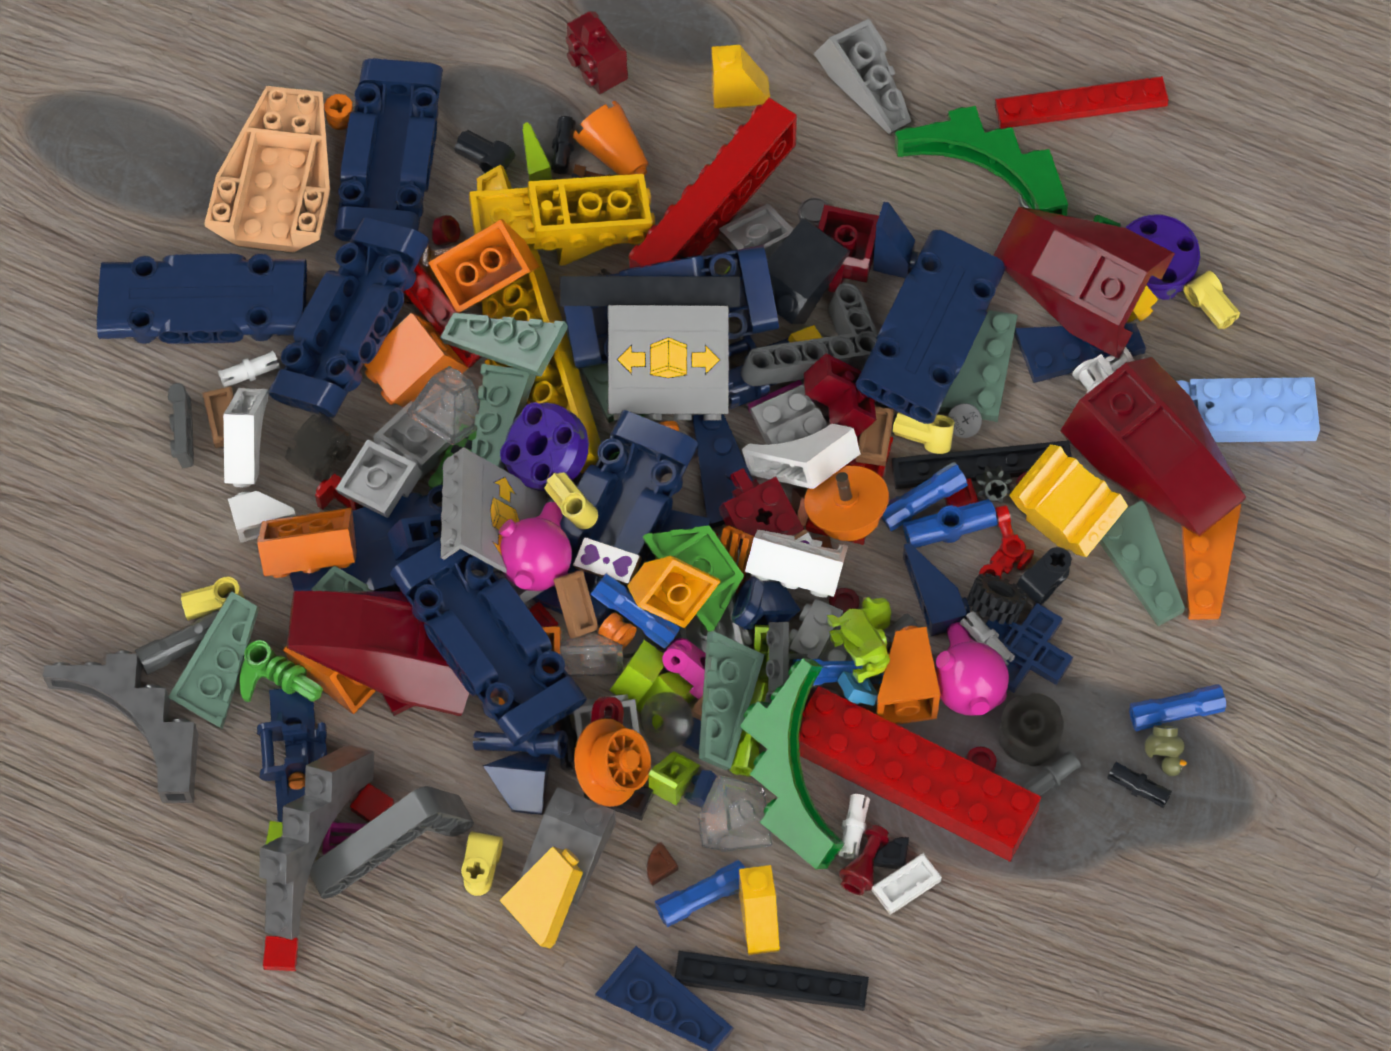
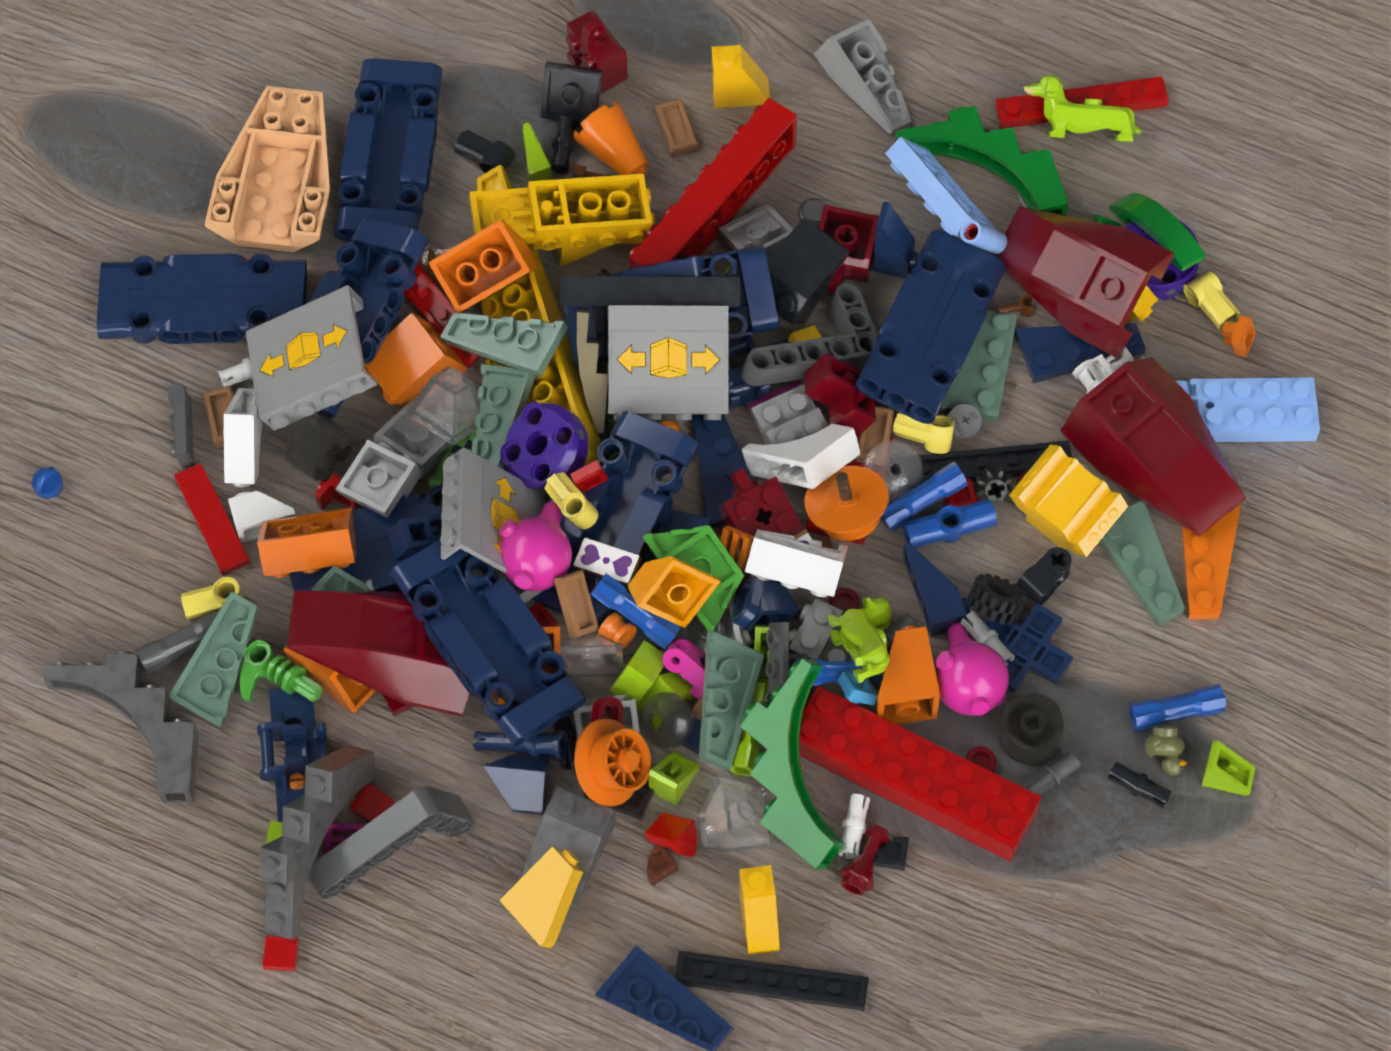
(47, 483): none -> blue tile
(211, 519): none -> red tile
(308, 359): none -> light grey panel
(335, 117): orange wheel -> none
(445, 230): dark red tile -> none
(481, 858): light yellow piece -> none
(570, 91): none -> black tile
(589, 476): none -> red tile
(593, 379): none -> dark tan slope
(674, 833): none -> red tile
(676, 127): none -> medium nougat tile
(682, 903): blue axle -> none
(702, 788): dark blue tile -> none
(797, 503): copper tile -> none
(904, 456): none -> clear dish
(906, 884): white plate -> none
(944, 196): none -> light blue hinge
(1011, 548): red piece -> none
(1019, 306): none -> reddish brown hand
(1081, 117): none -> lime animal
(1161, 226): none -> green slope
(1228, 770): none -> lime slope
(1239, 335): none -> orange tile

